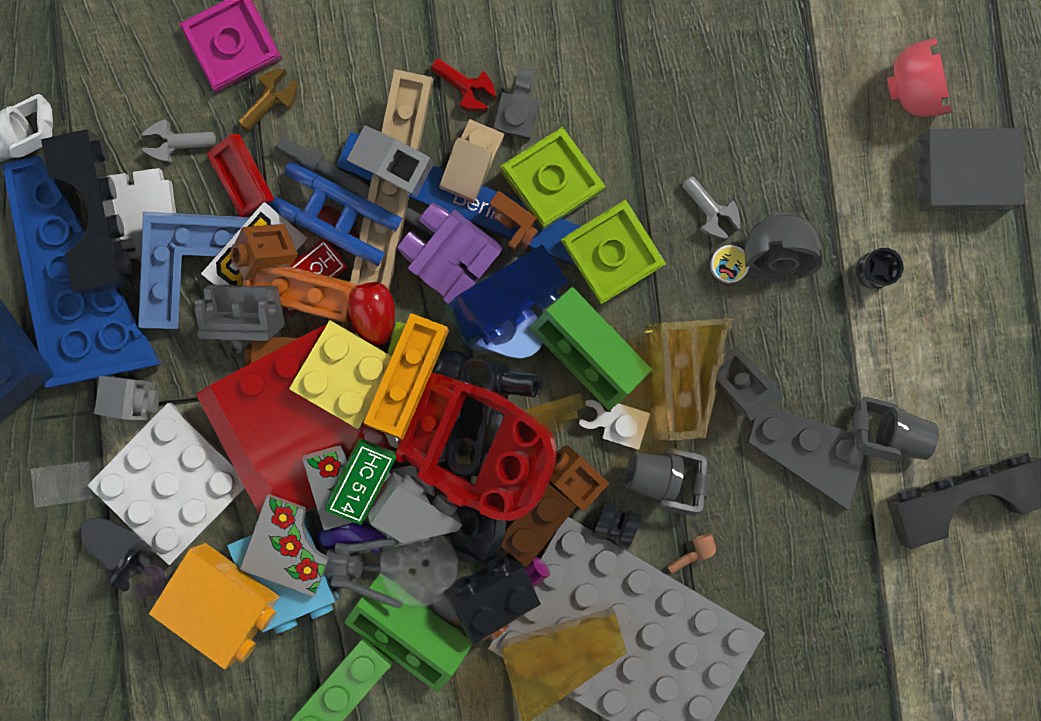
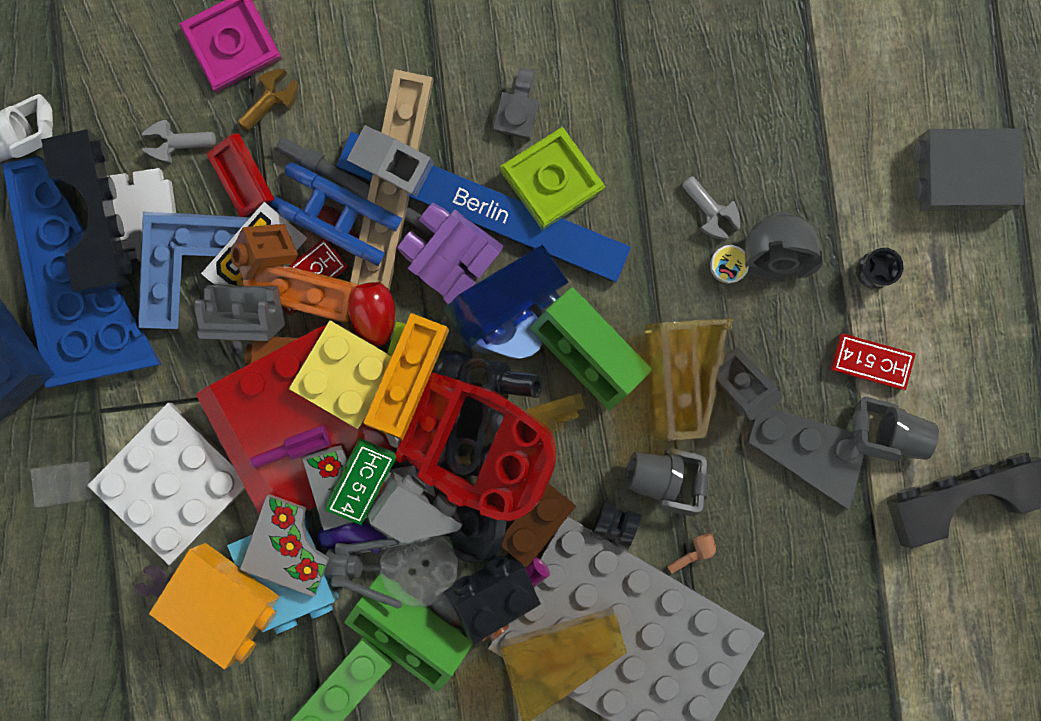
(117, 549): black piece -> none
(126, 398): light grey slope -> none
(295, 447): none -> magenta axle
(465, 85): red bar -> none
(471, 160): tan slope -> none
(511, 214): dark orange bracket -> none
(577, 478): dark orange bracket -> none
(613, 252): lime tile -> none
(621, 424): white plate -> none
(872, 362): none -> red tile
(920, 80): coral cylinder -> none

